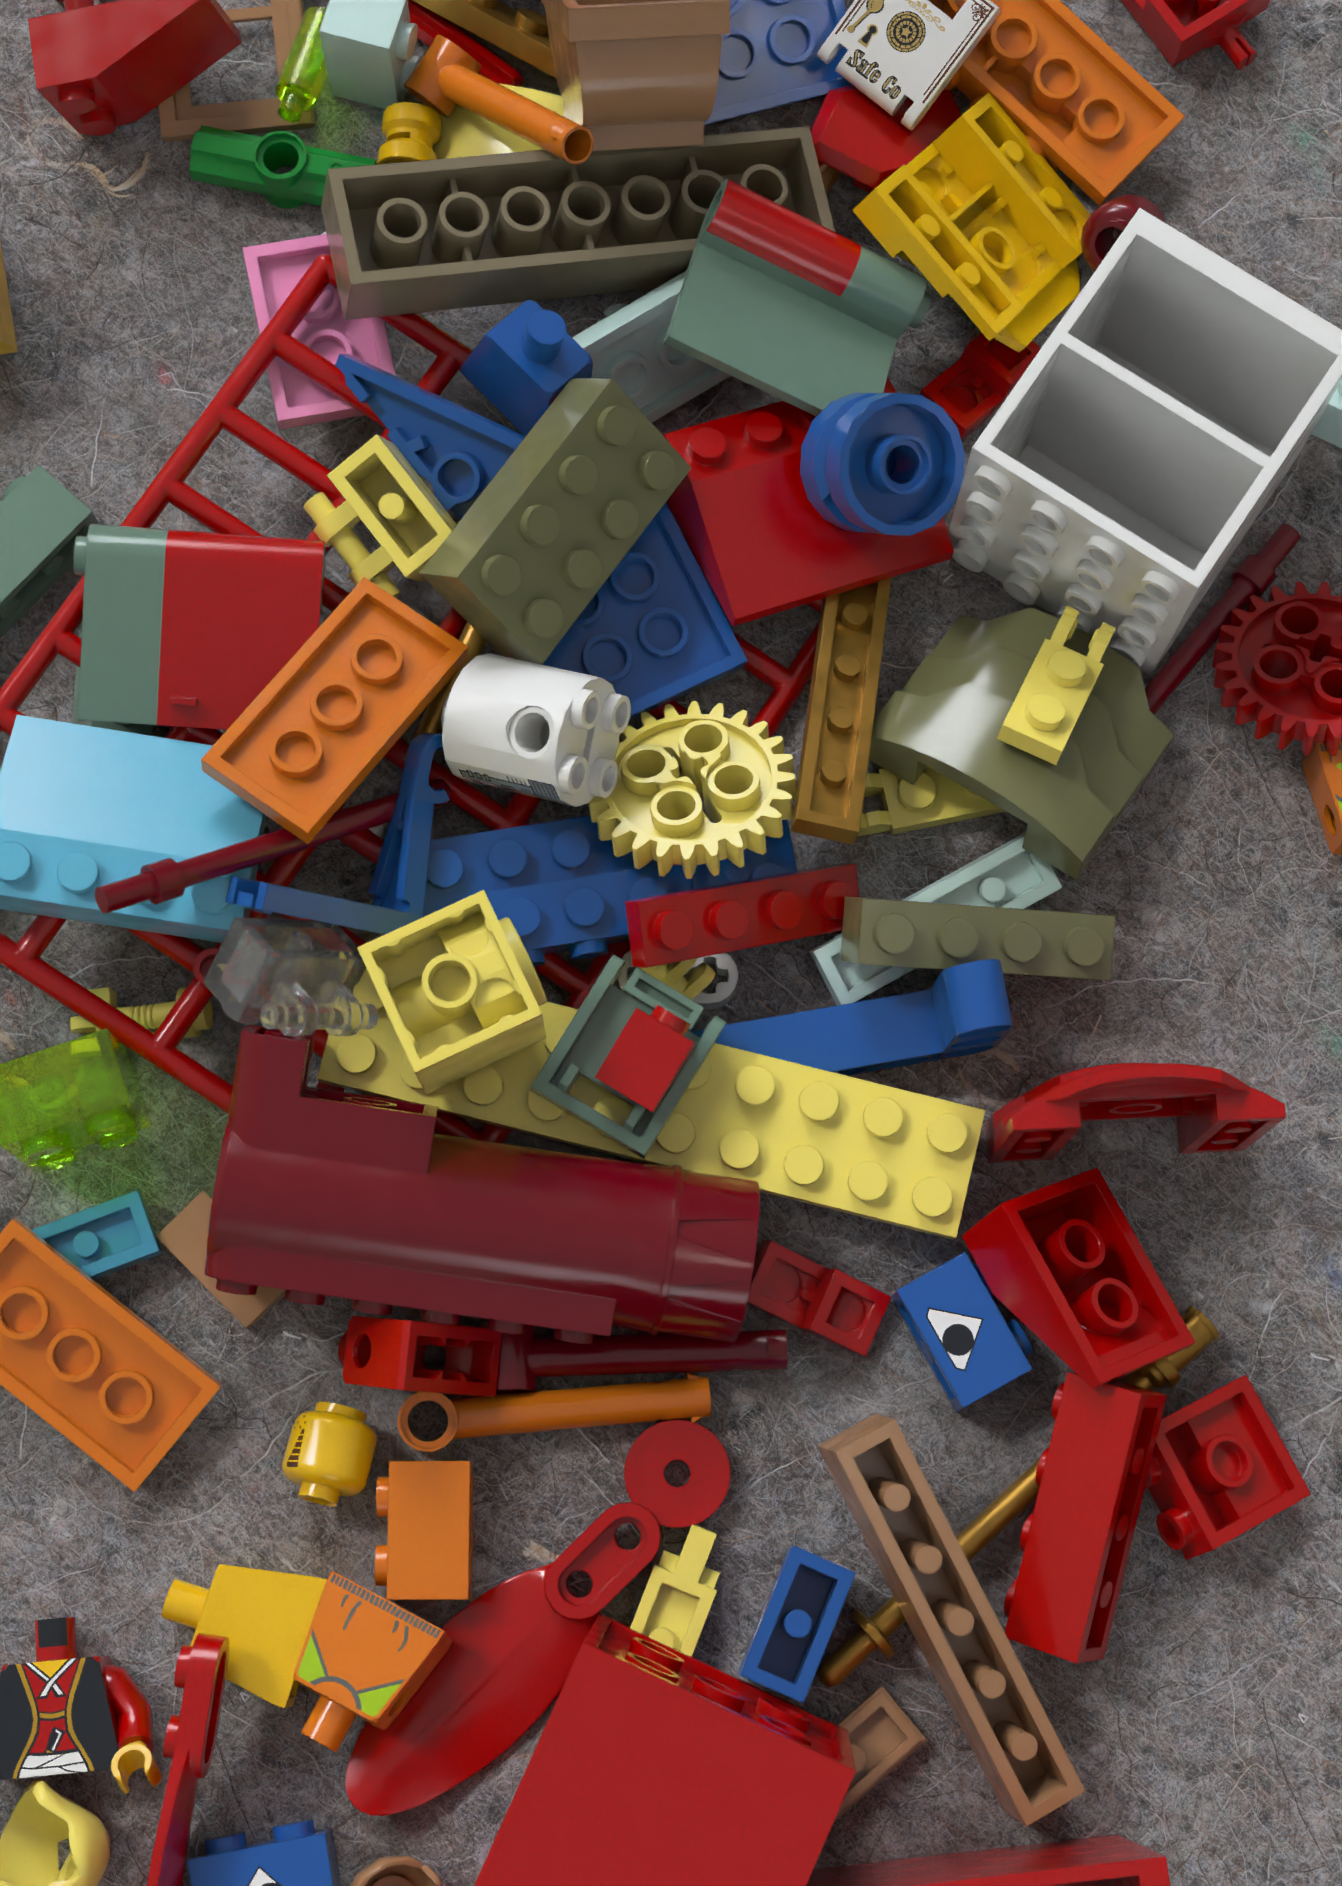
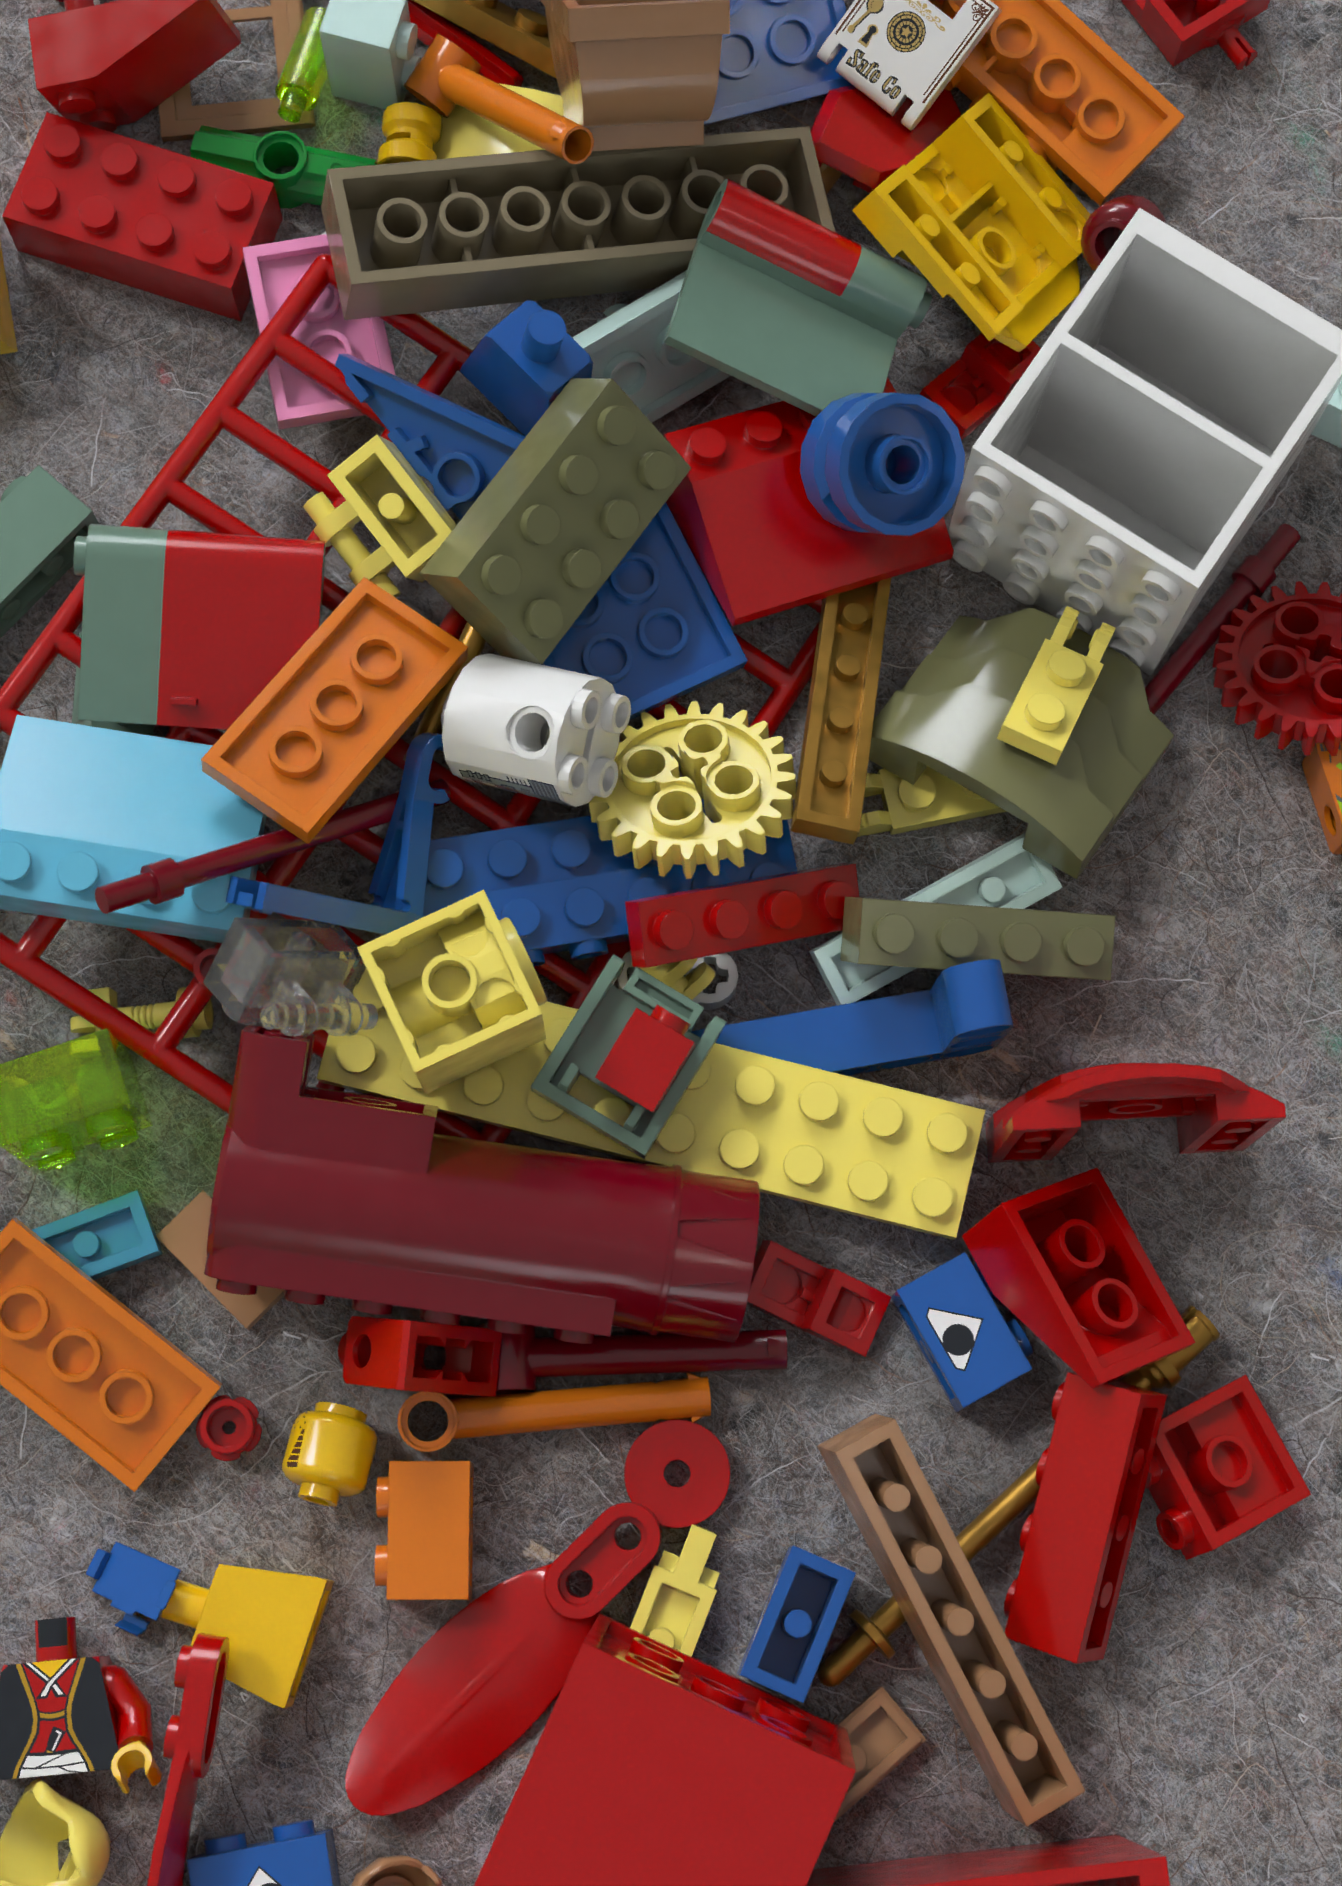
(133, 1584): none -> blue piece
(141, 215): none -> red brick
(218, 1412): none -> red plate
(363, 1660): orange torso -> none

